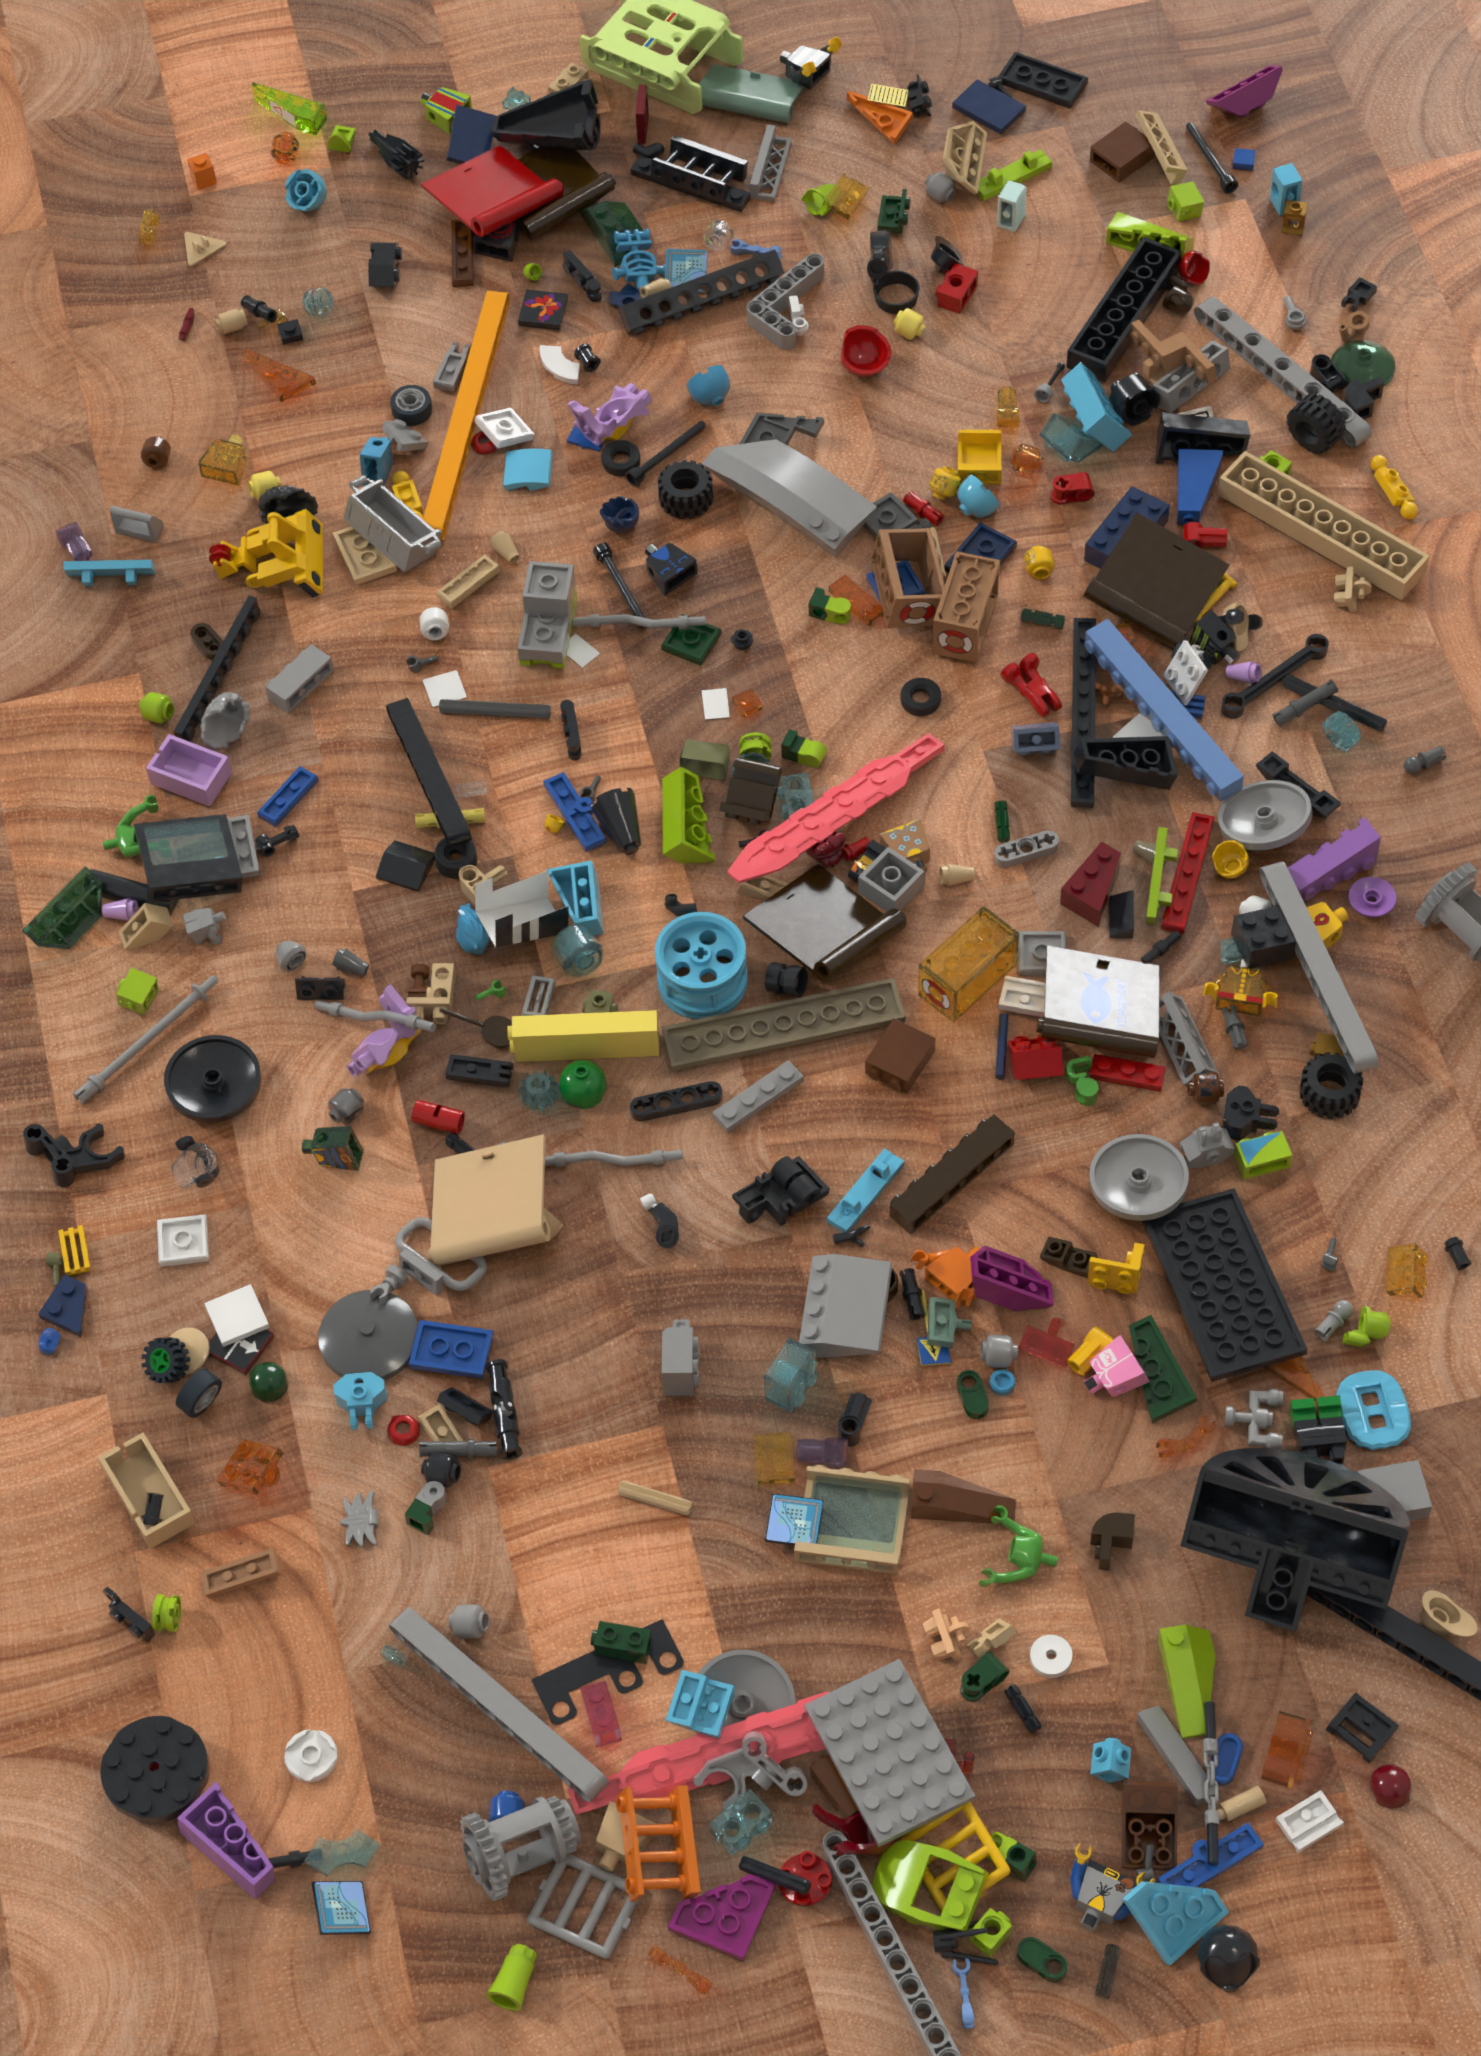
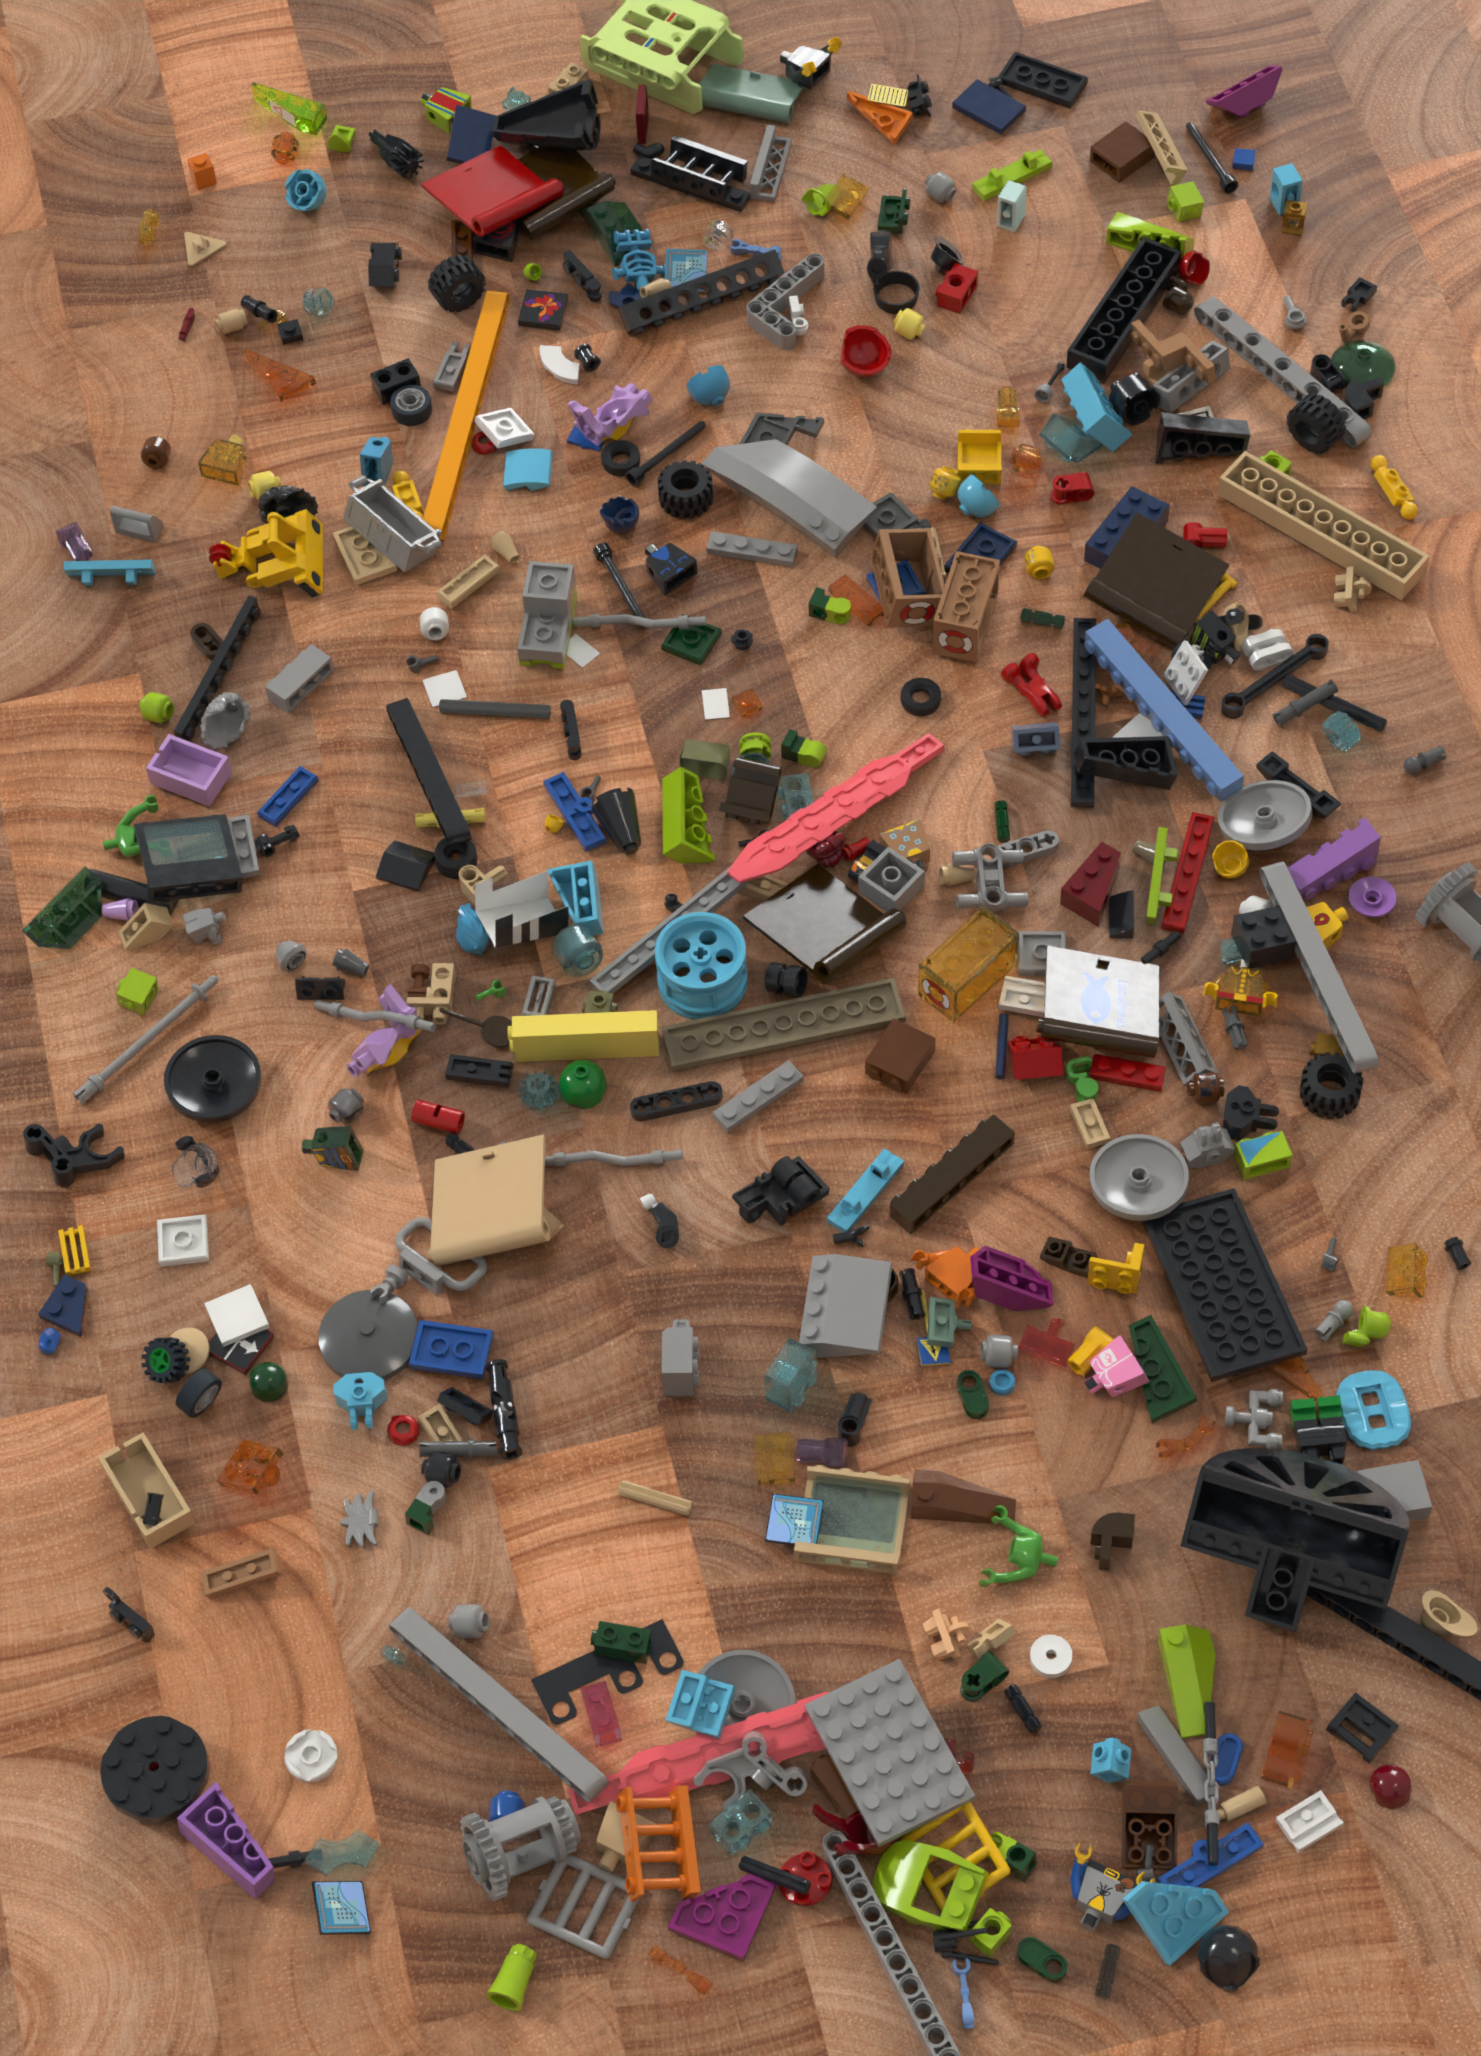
(166, 1613): lime wheel -> none
(393, 377): none -> black brick
(405, 437): light grey wing -> none
(456, 283): none -> black tyre
(643, 951): none -> light grey plate
(752, 549): none -> light grey plate
(923, 508): red pin -> none
(965, 155): tan wedge -> none
(990, 878): none -> light grey piece
(1090, 1123): none -> tan plate
(1195, 481): blue slope -> none
(1245, 672): lavender cone -> none
(1267, 649): none -> white brick

